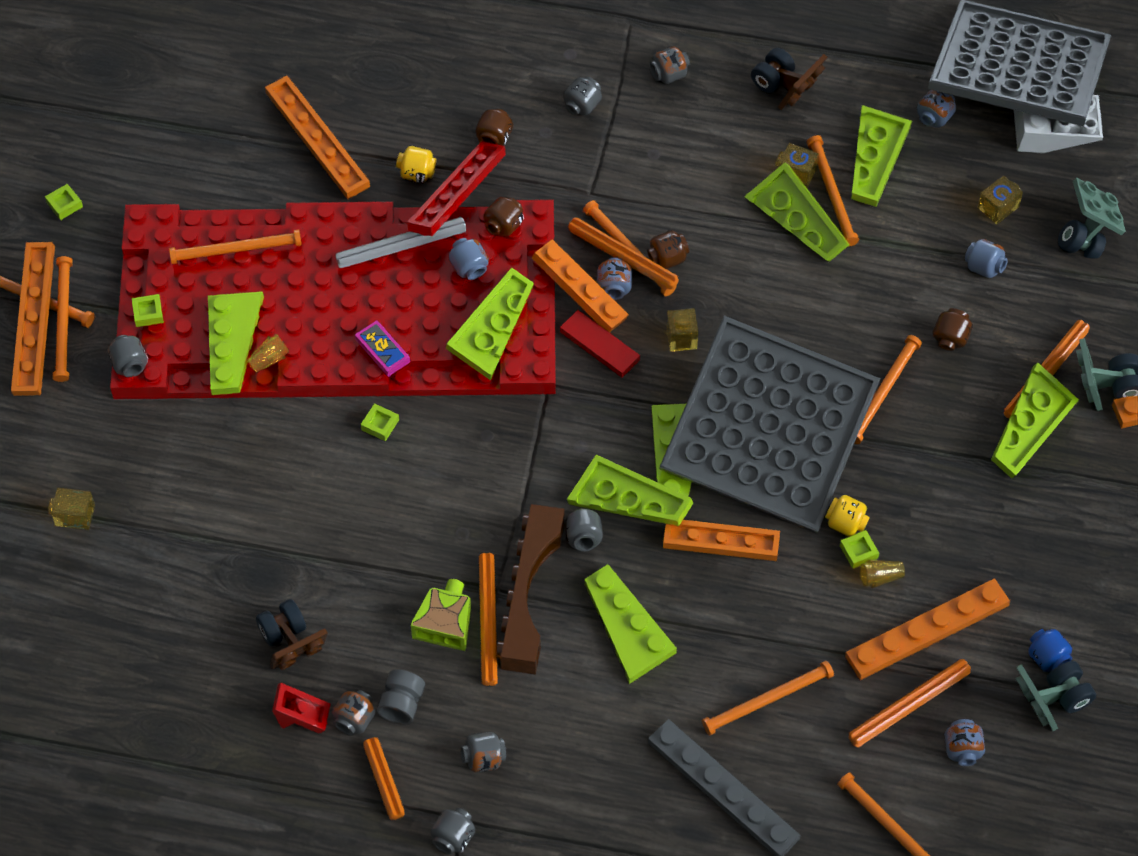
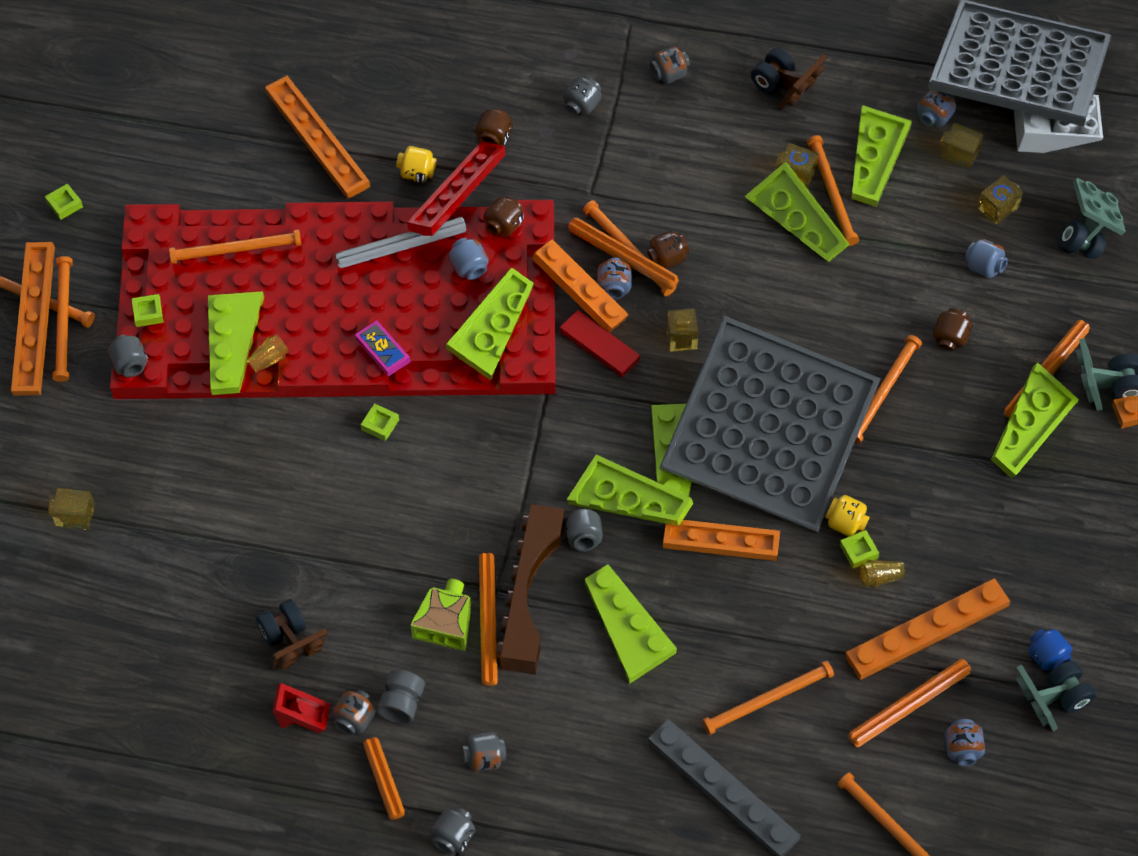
(961, 145): none -> clear yellow brick

